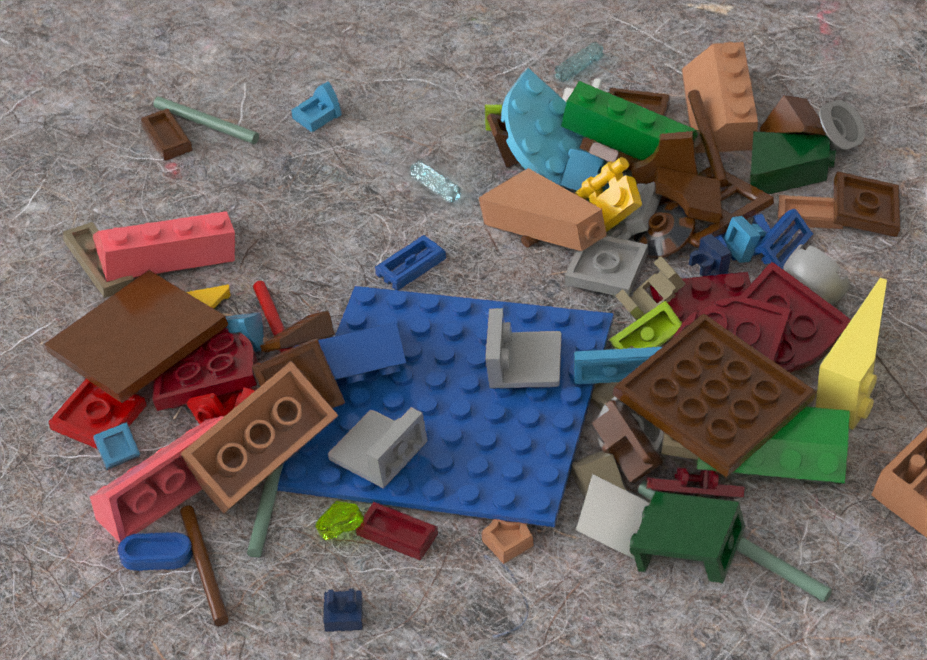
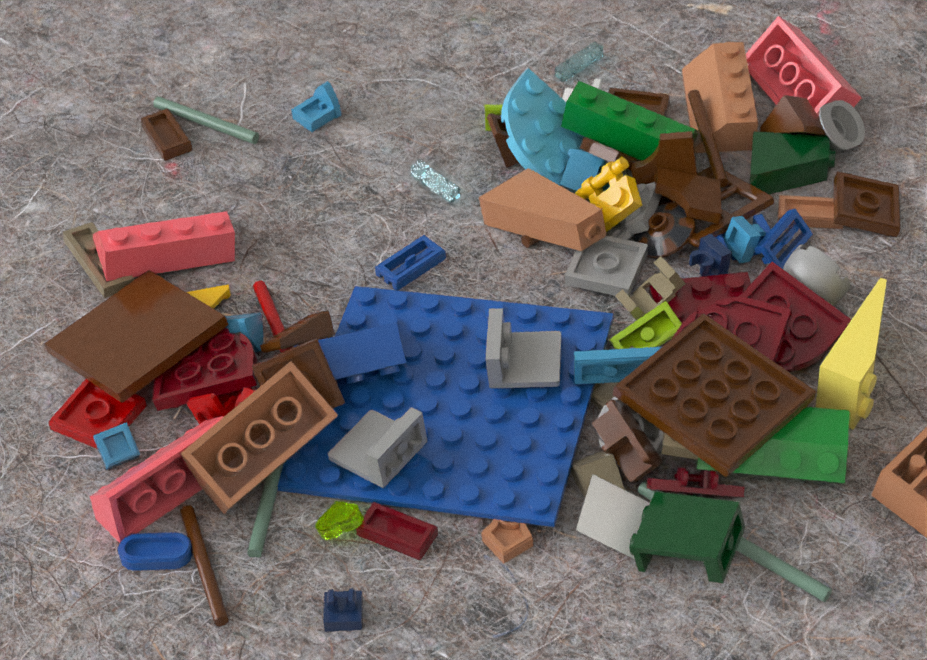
(791, 65): none -> coral slope

